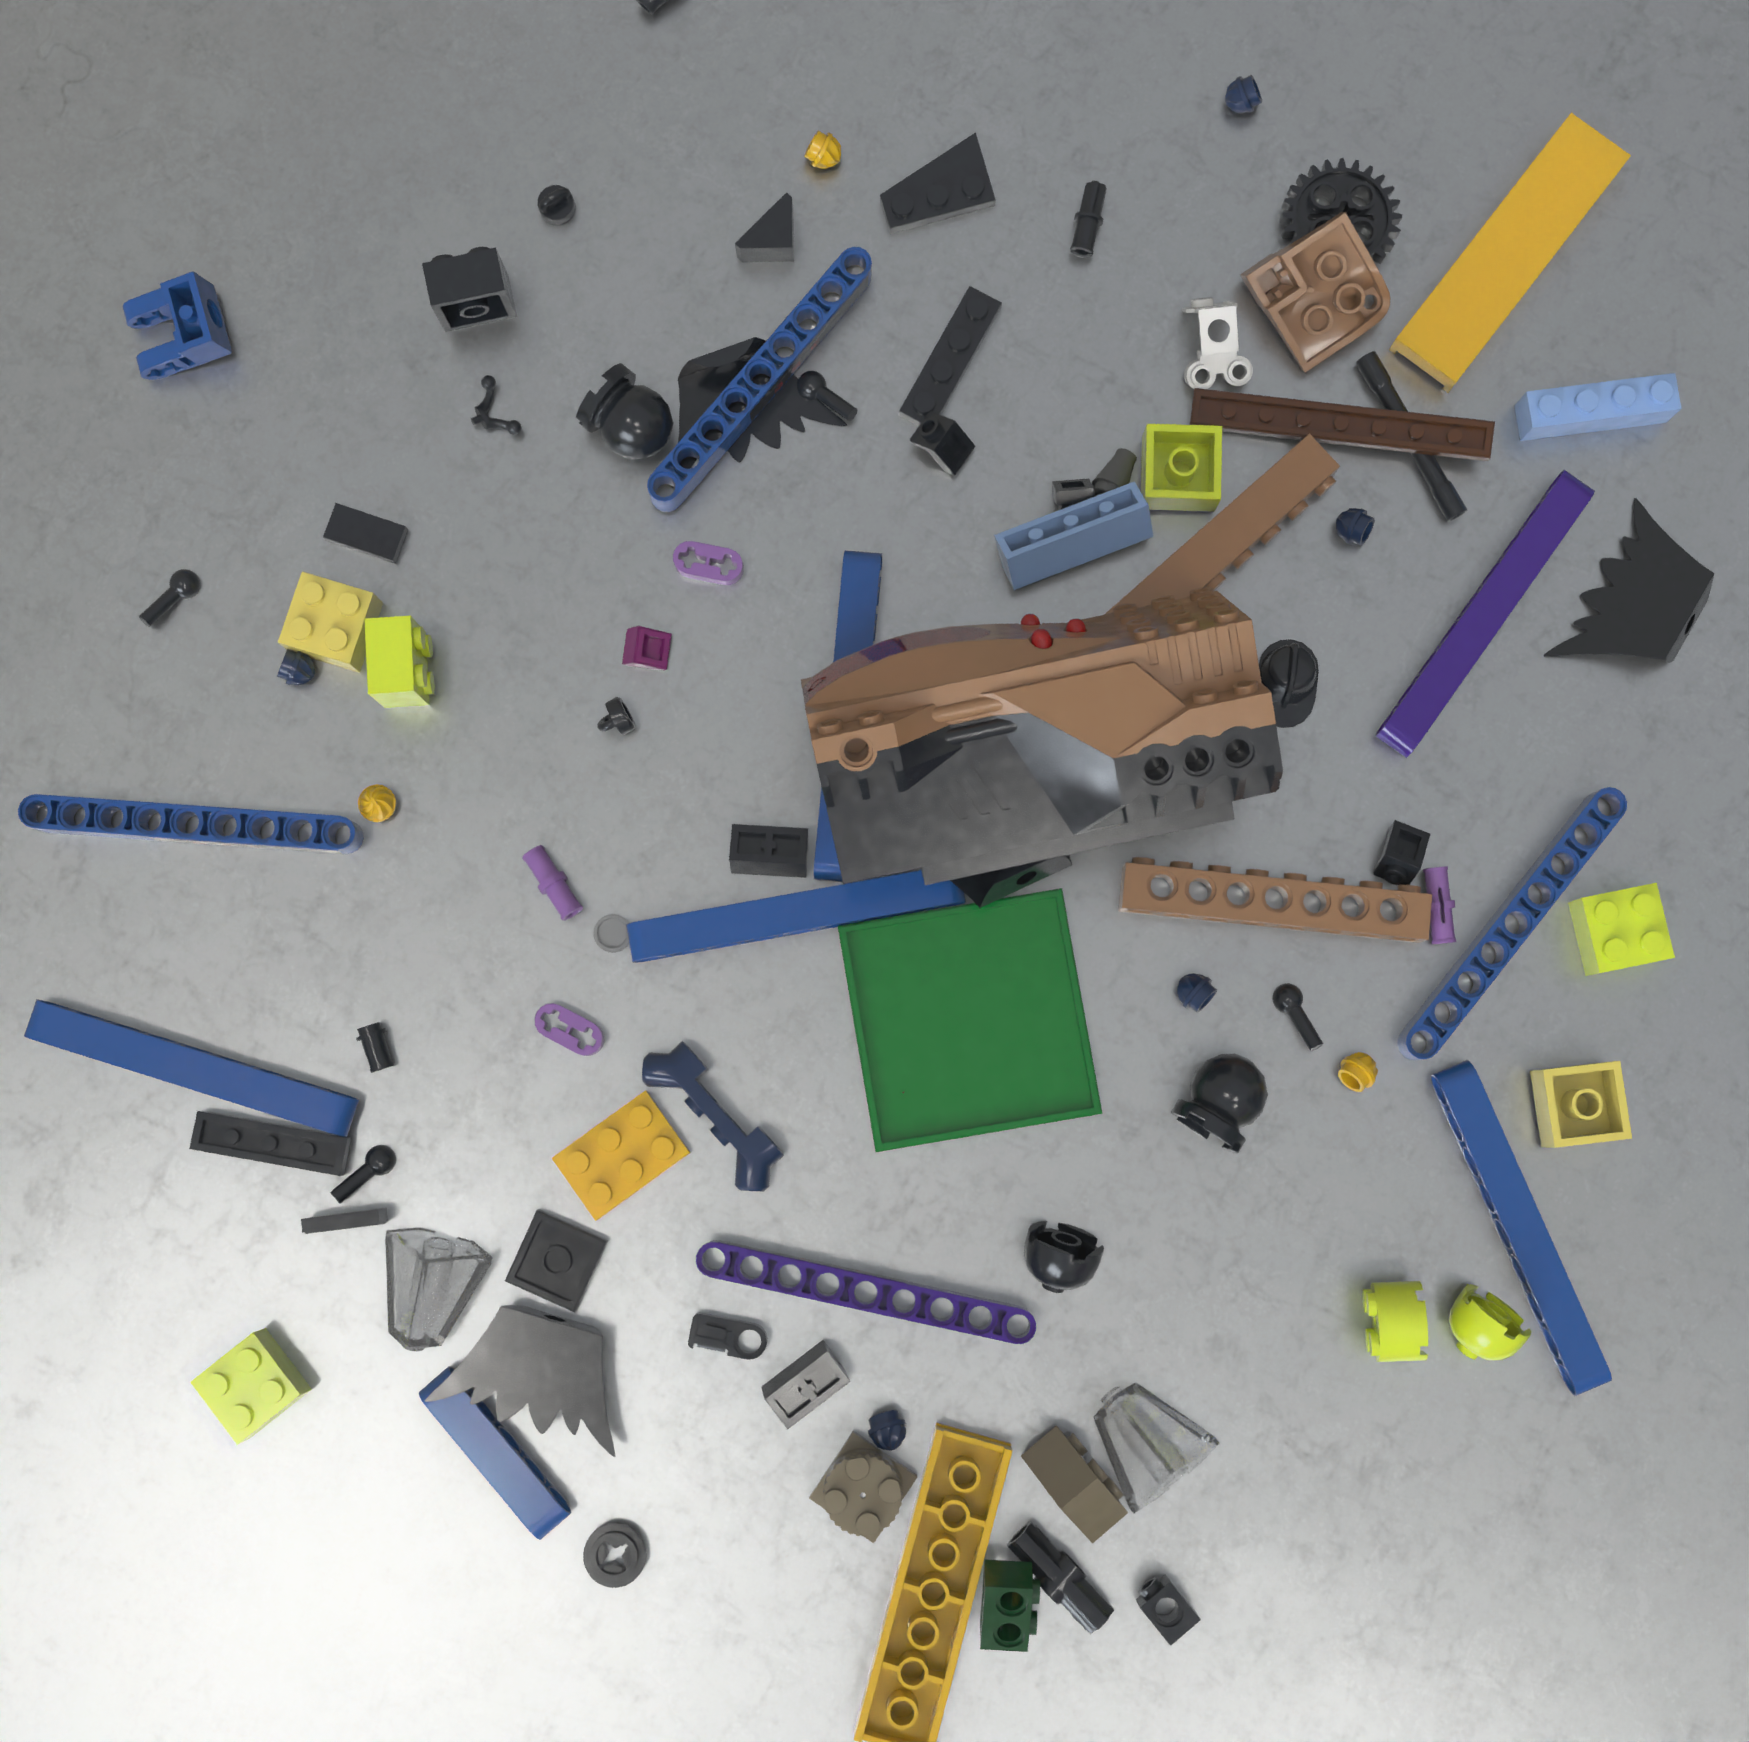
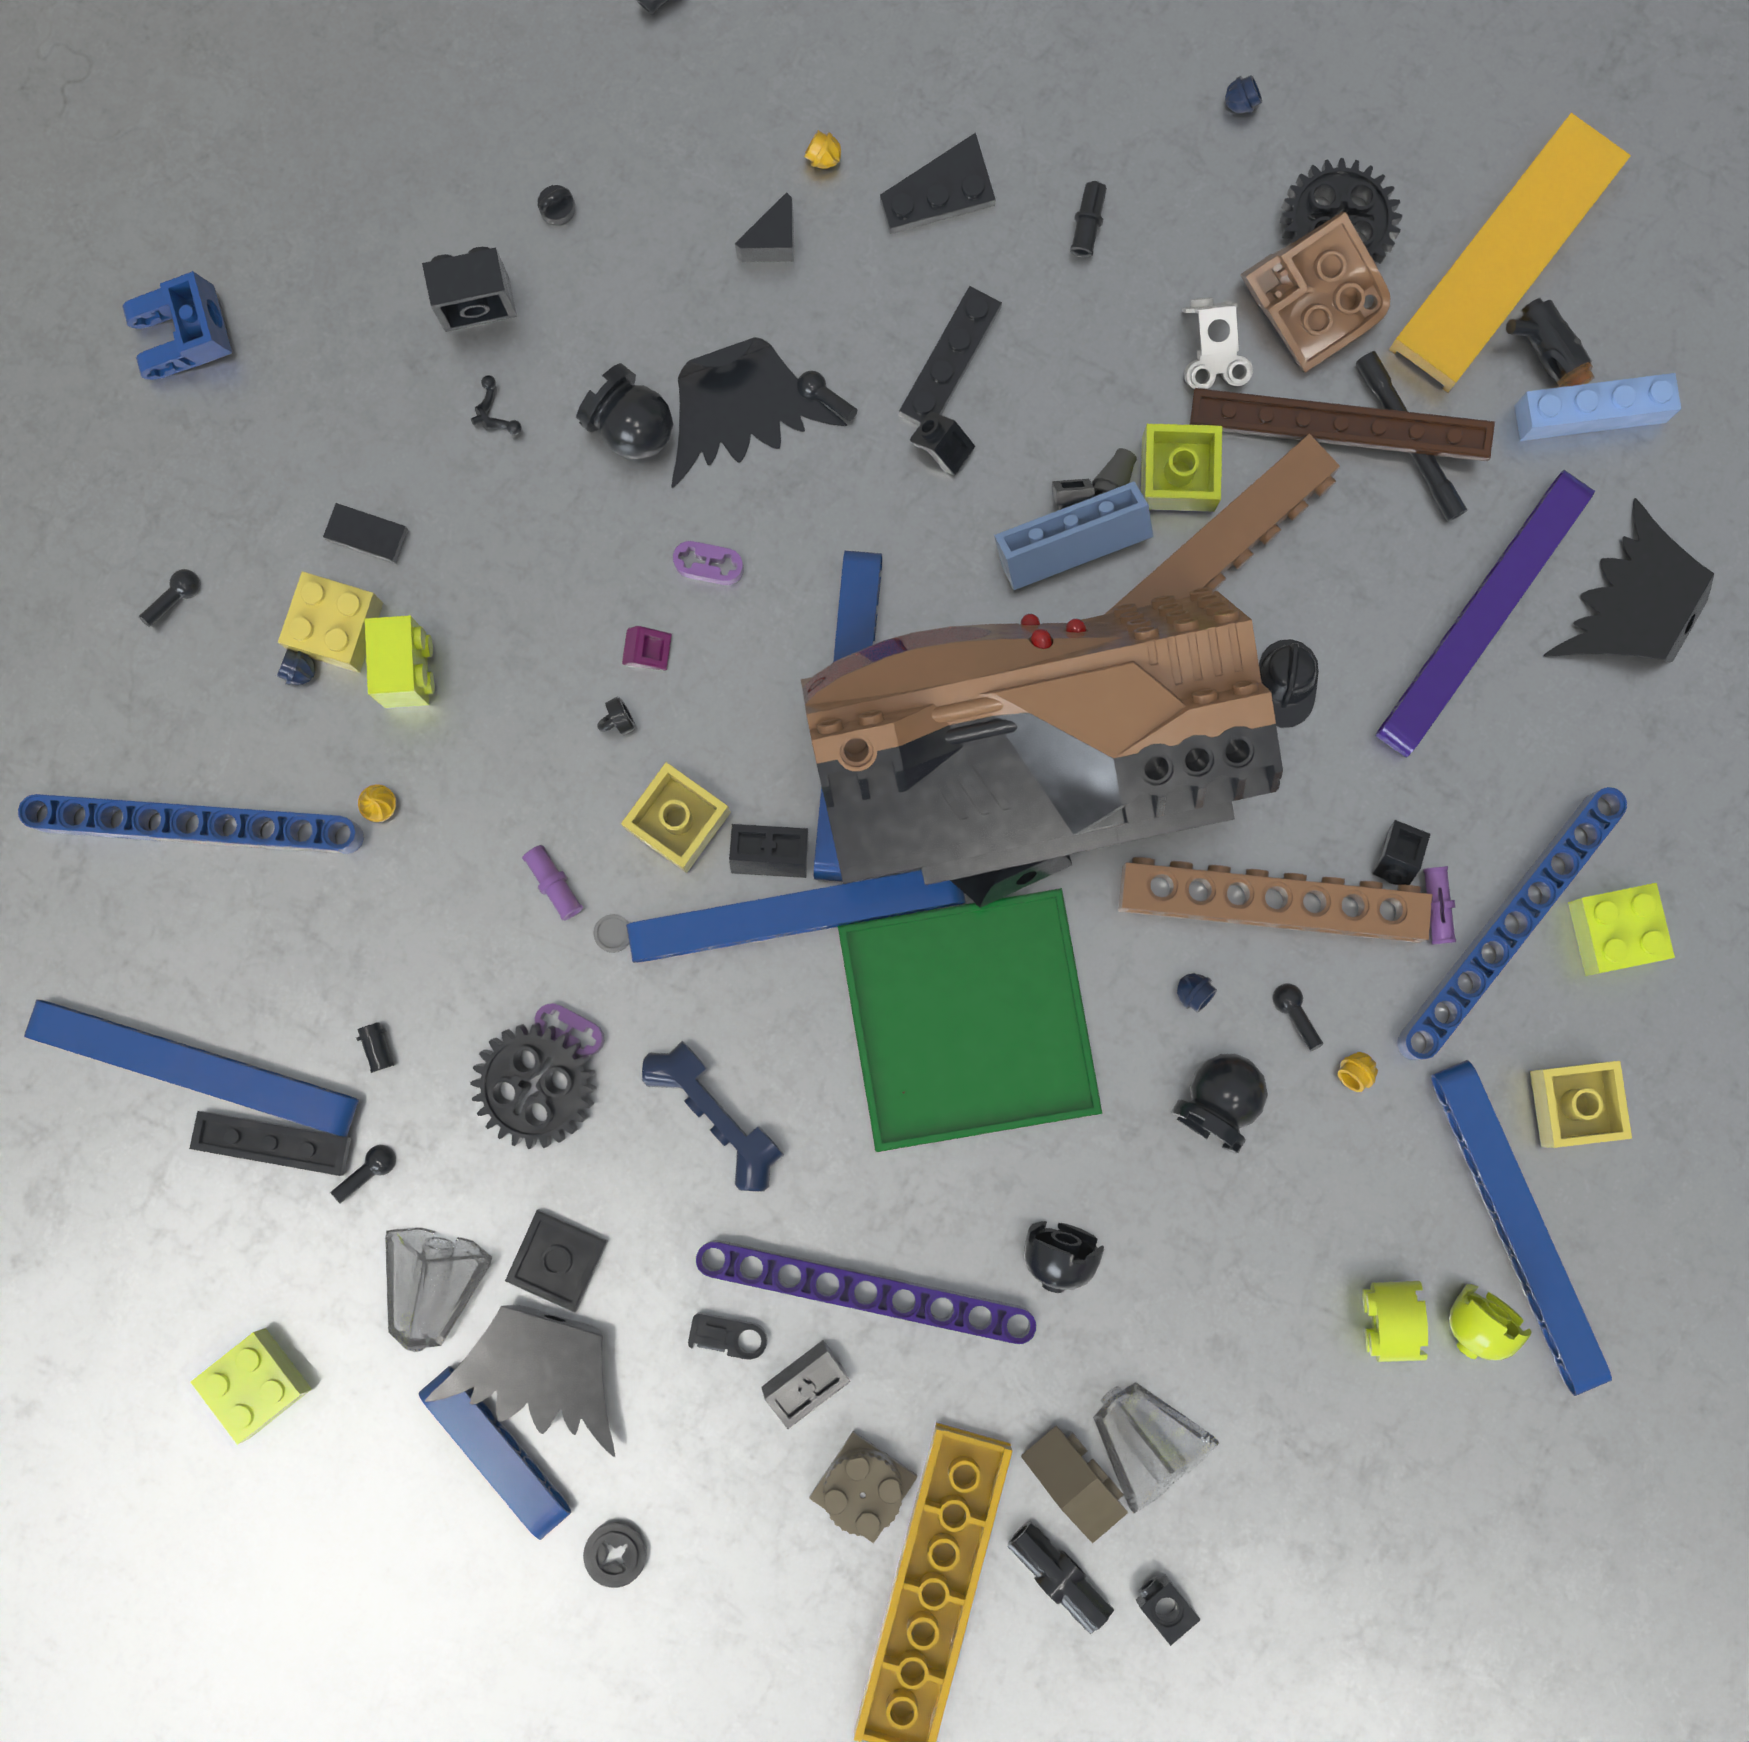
(344, 1221): black tile -> none
(561, 1105): none -> black gear
(621, 1155): yellow plate -> none
(676, 817): none -> light yellow brick
(765, 362): blue beam -> none
(887, 1430): dark blue plate -> none
(1007, 1605): dark green brick -> none
(1354, 526): dark blue plate -> none
(1553, 343): none -> black piece

